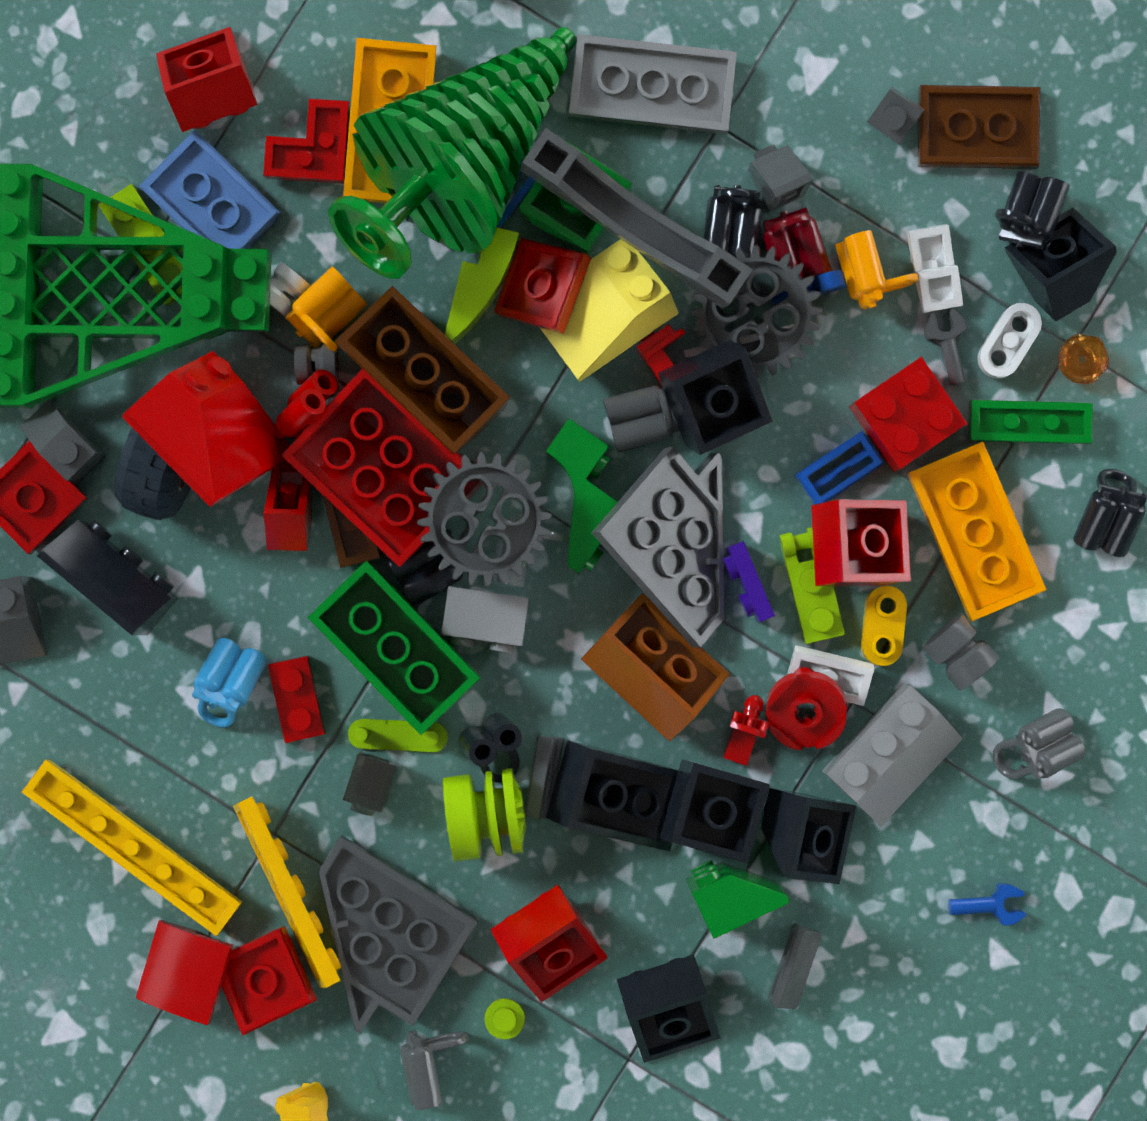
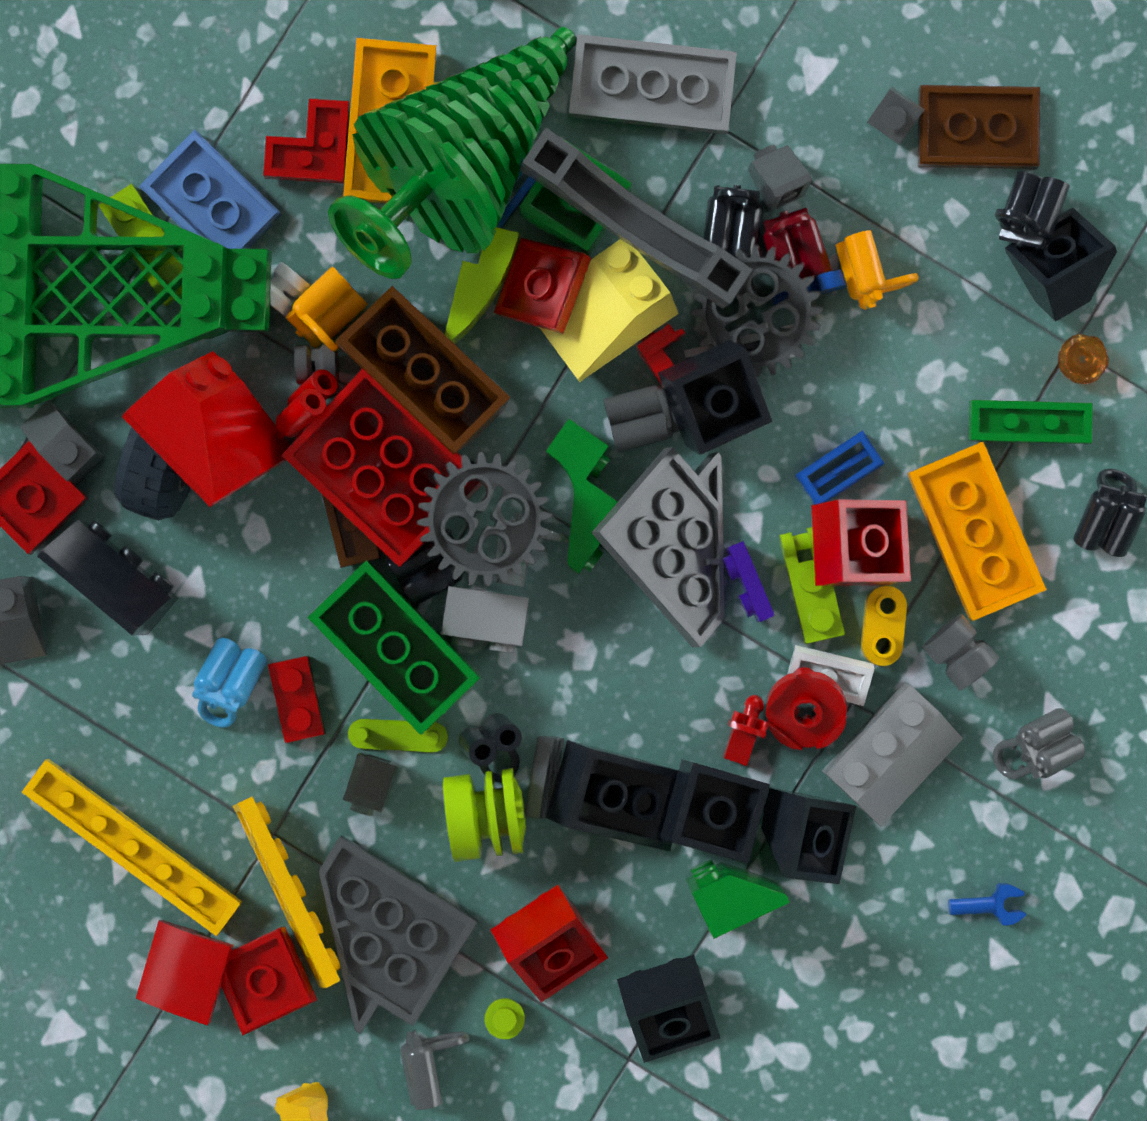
(206, 80): red slope -> none
(288, 510): red slope -> none
(655, 668): dark orange slope -> none
(794, 967): dark grey slope -> none
(907, 414): red brick -> none
(934, 262): white slope -> none
(948, 343): dark grey bar -> none
(1009, 342): white plate -> none

